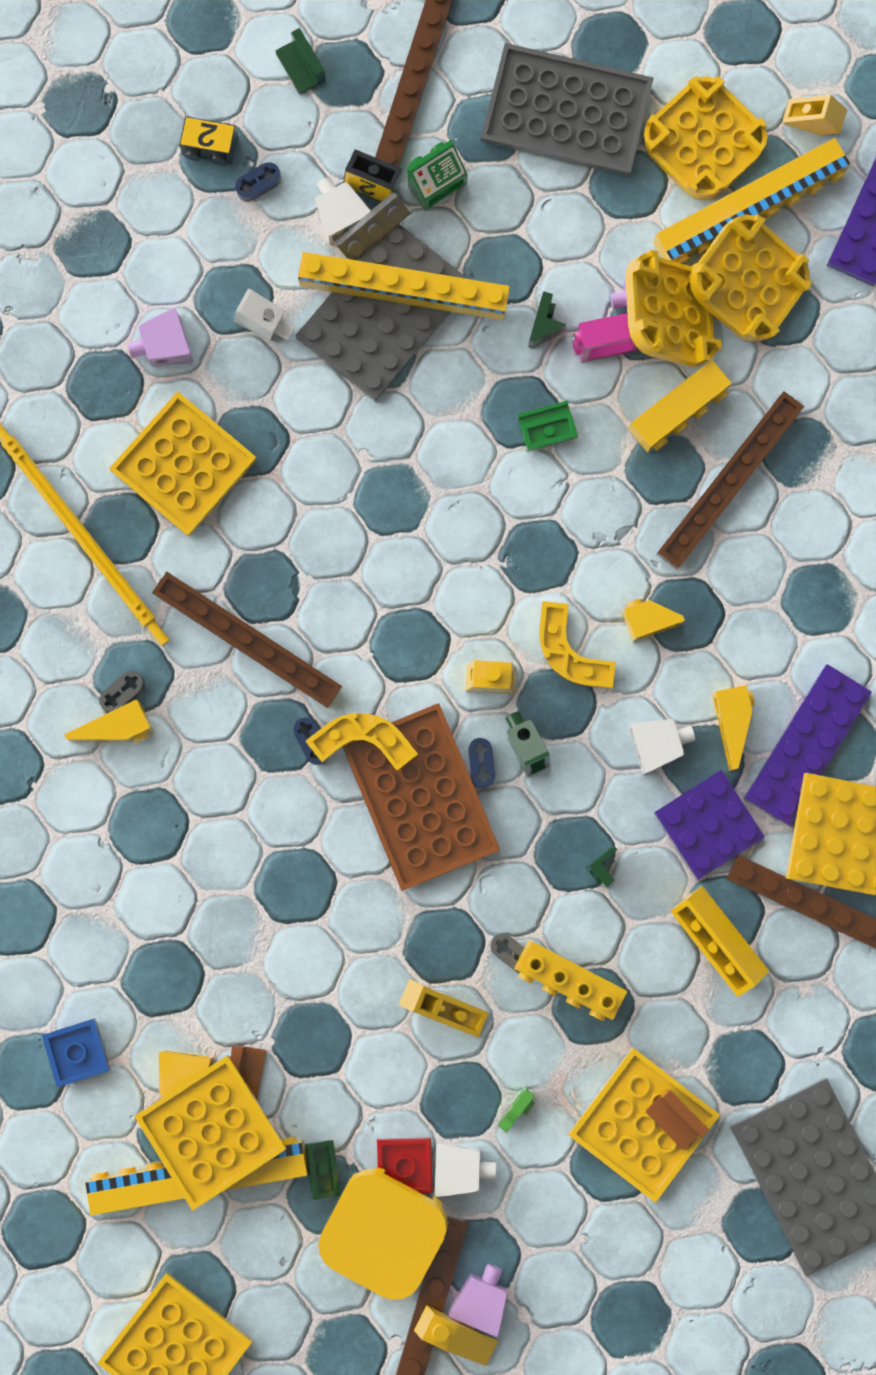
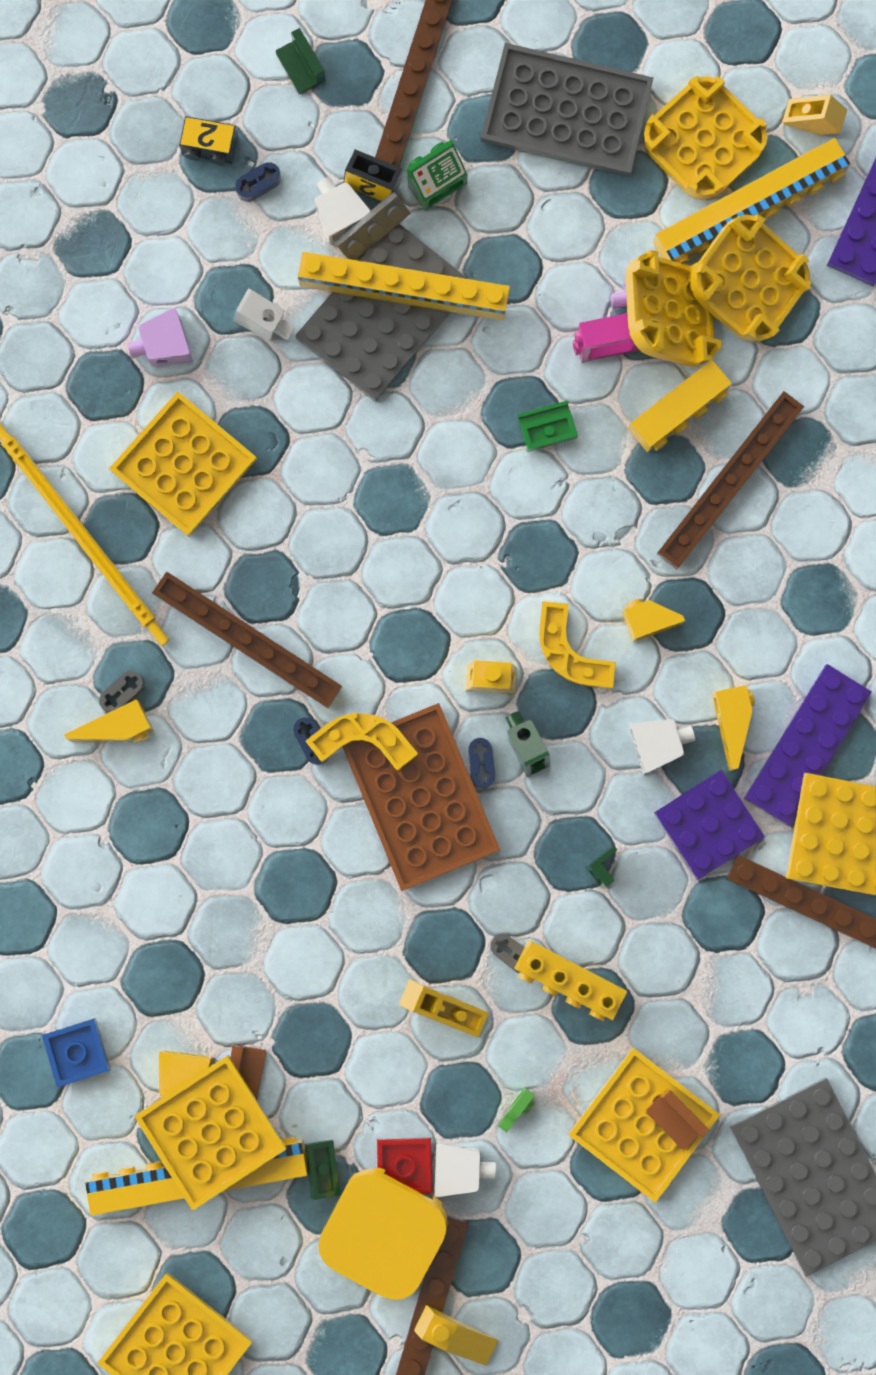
(481, 1301): lavender torso -> none
(545, 328): dark green slope -> none
(720, 941): yellow brick -> none

